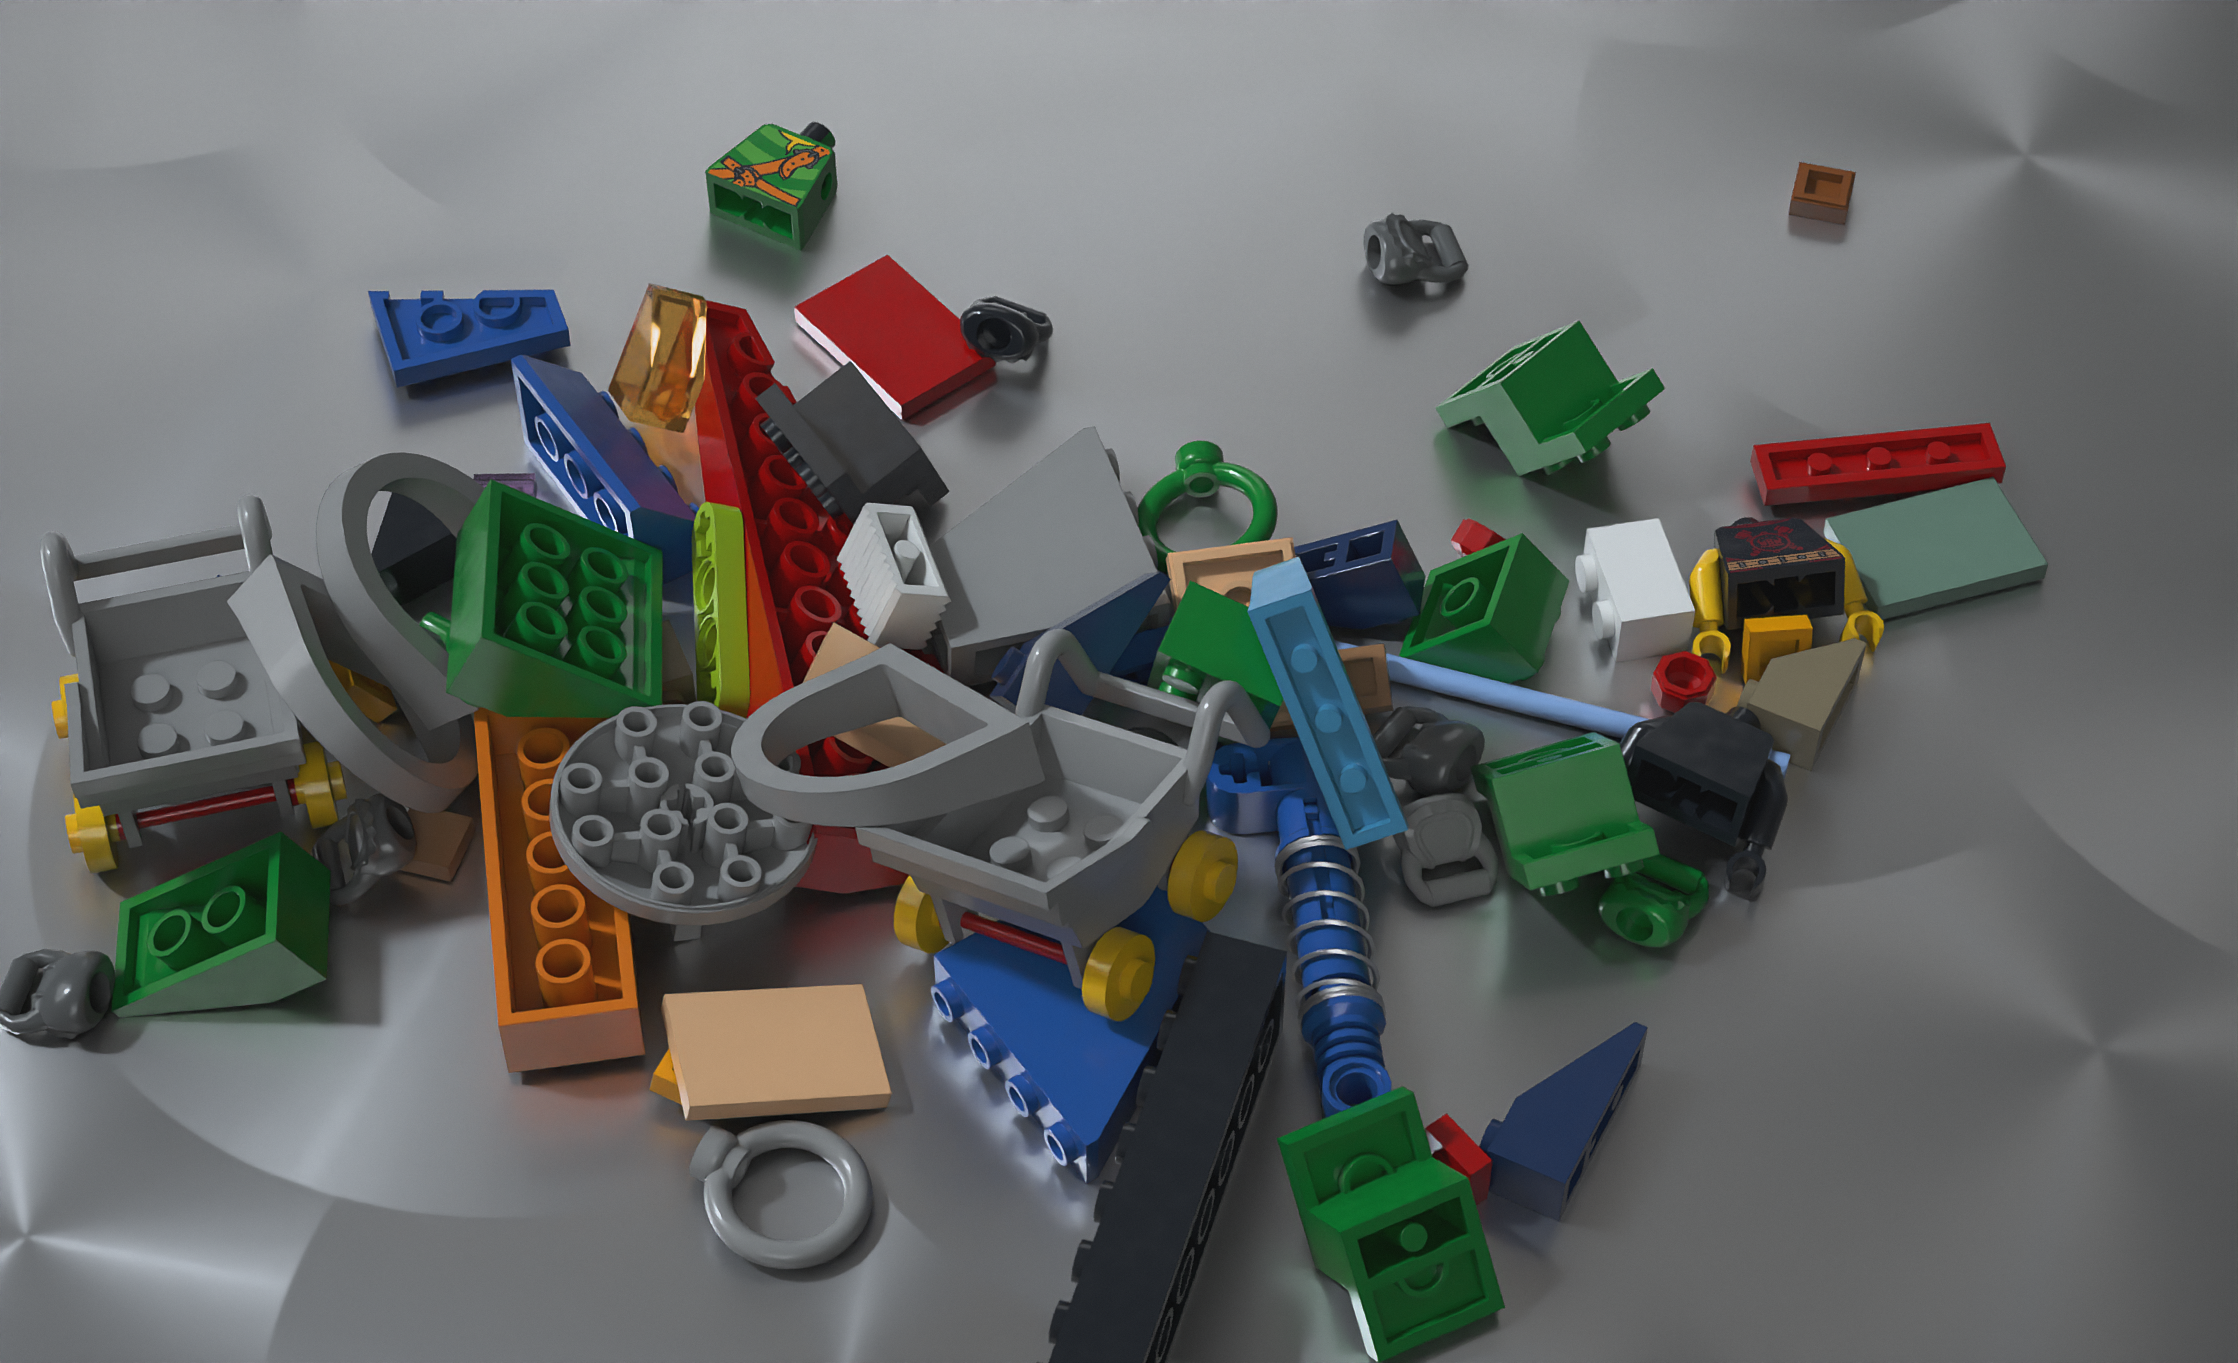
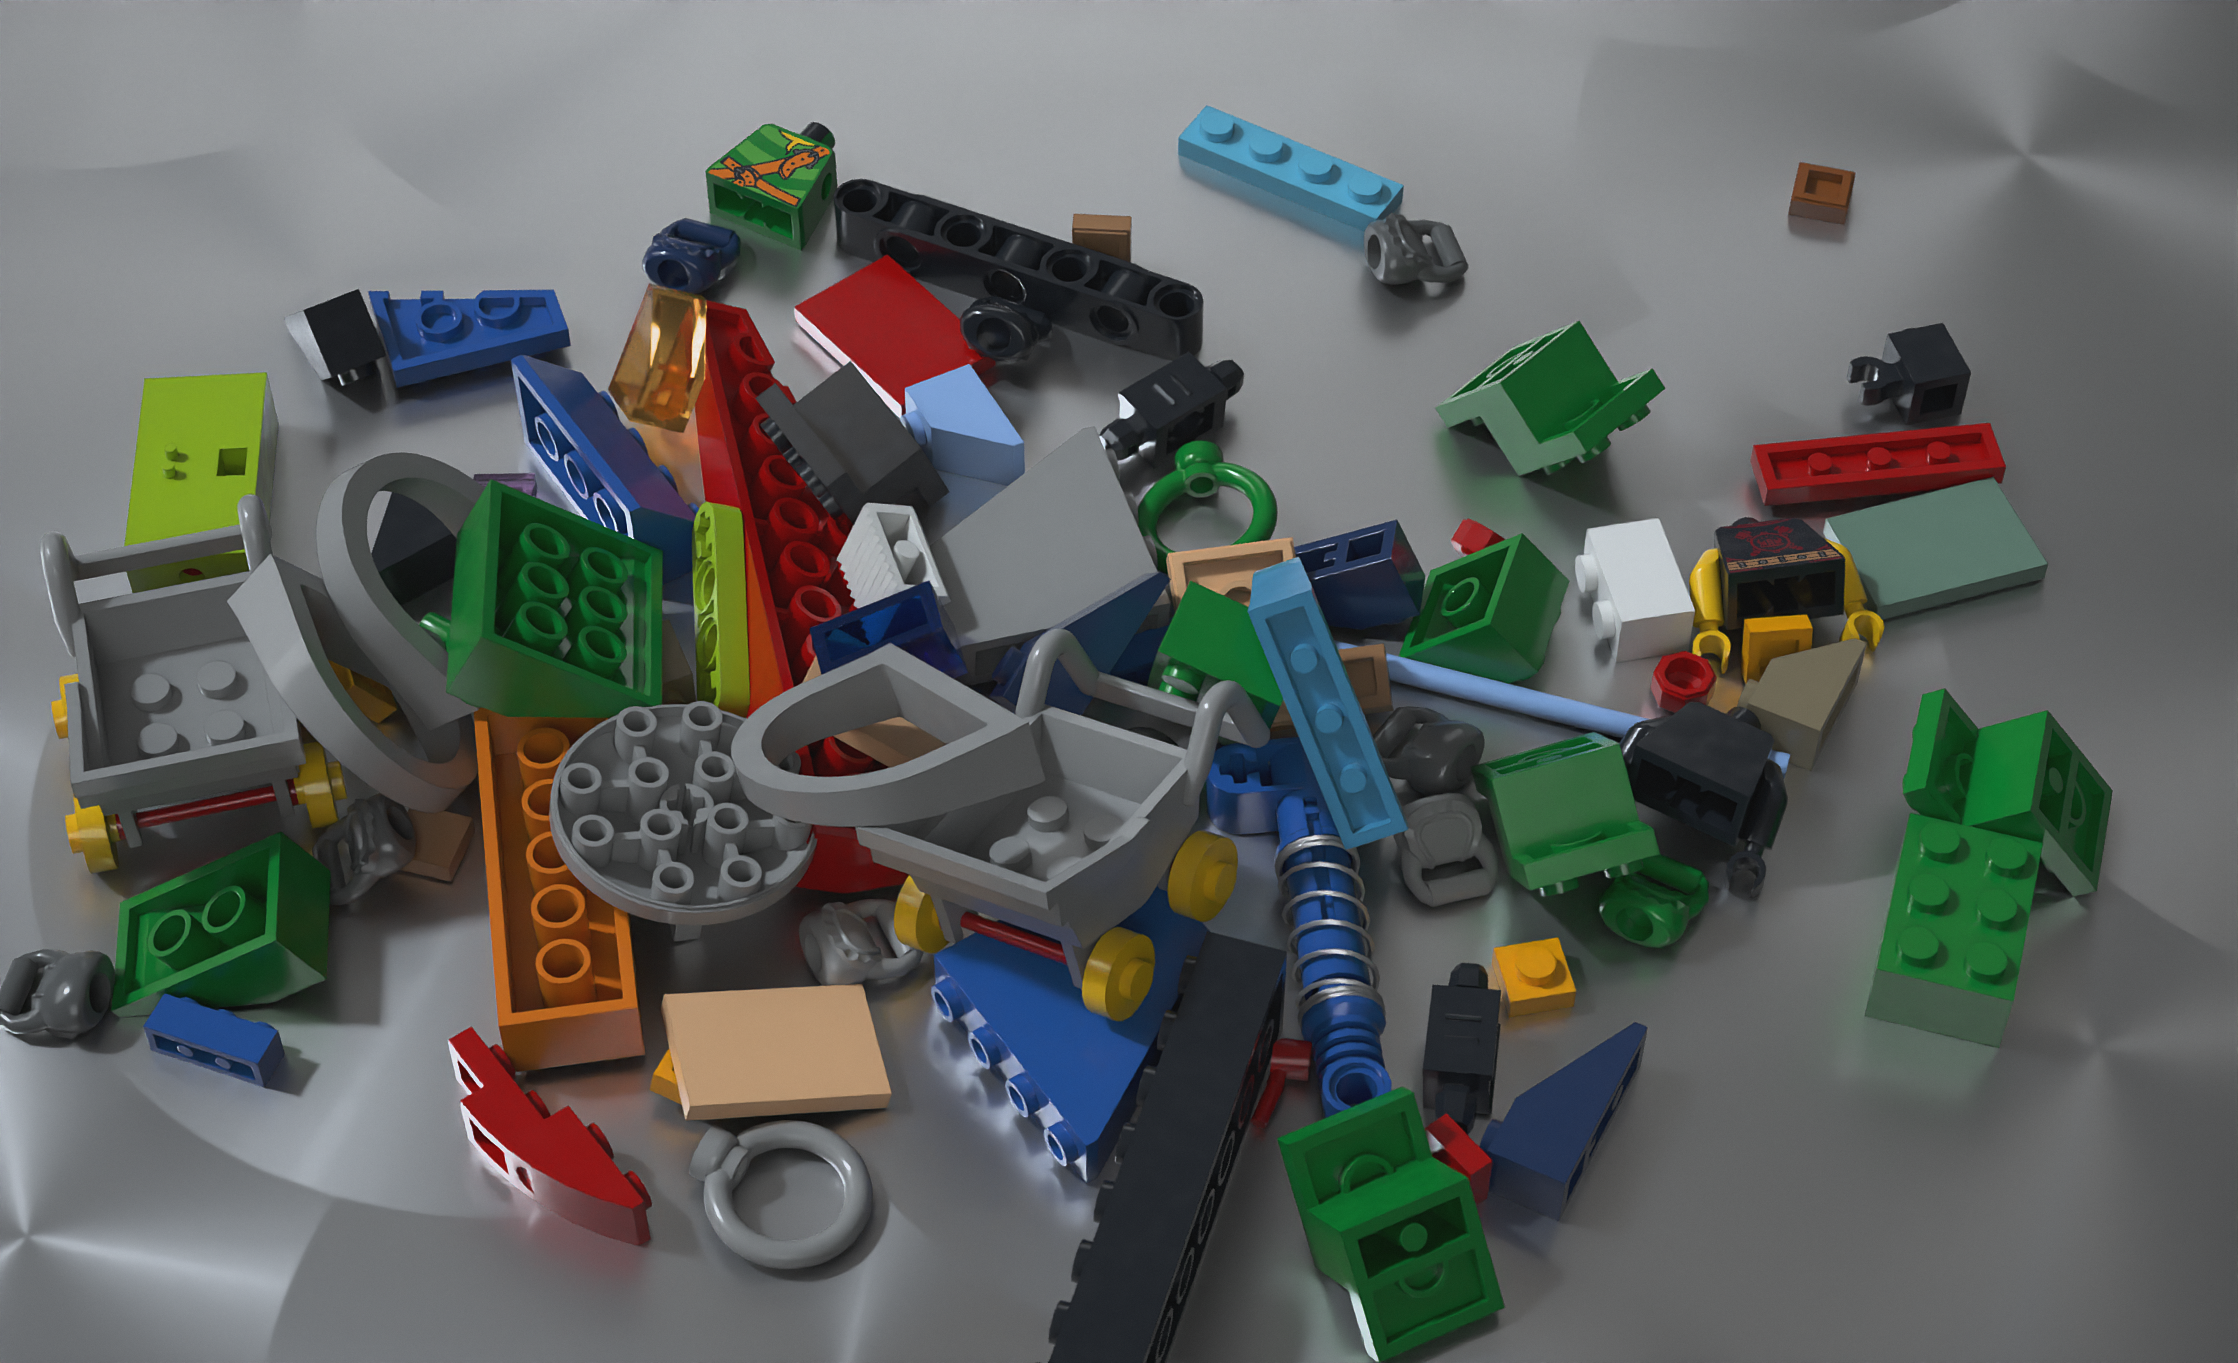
(195, 458): none -> lime brick
(214, 1039): none -> blue piece
(338, 337): none -> black slope
(545, 1154): none -> red slope
(690, 255): none -> dark blue piece
(843, 949): none -> light grey piece
(907, 619): none -> clear blue slope
(963, 427): none -> light blue slope
(999, 259): none -> black beam
(1104, 234): none -> medium nougat tile
(1172, 408): none -> black piece
(1289, 169): none -> medium azure plate
(1289, 1060): none -> red hand
(1462, 1046): none -> black piece
(1533, 977): none -> light orange plate
(1918, 372): none -> black brick
(1954, 930): none -> green brick
(2013, 781): none -> green bracket

